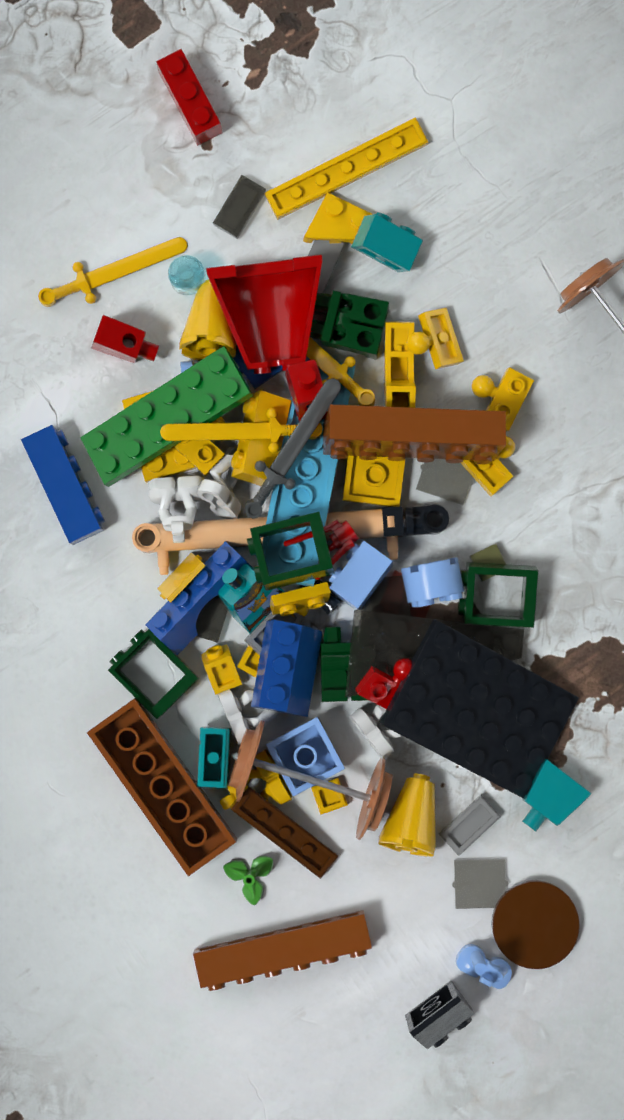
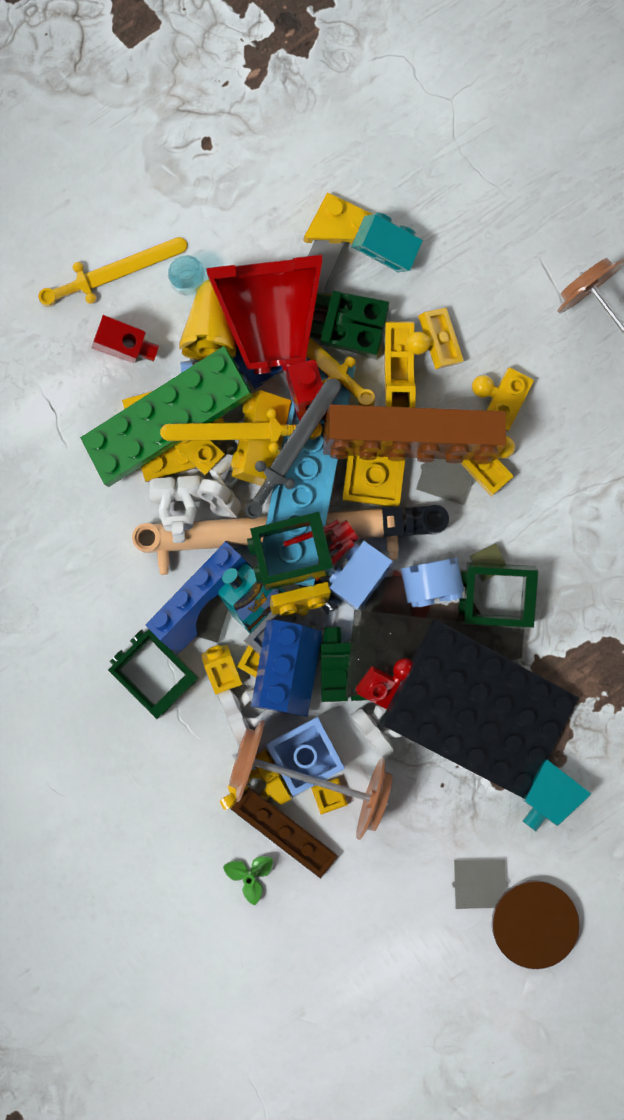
(62, 484): blue brick -> none
(162, 786): dark orange brick -> none
(181, 577): yellow piece -> none
(189, 97): red brick -> none
(214, 757): teal brick -> none
(239, 206): clear smoke tile -> none
(282, 949): dark orange brick -> none
(346, 168): yellow tile -> none
(412, 819): yellow cone -> none
(439, 1016): black slope -> none
(469, 825): light grey tile -> none
(492, 972): light blue piece -> none

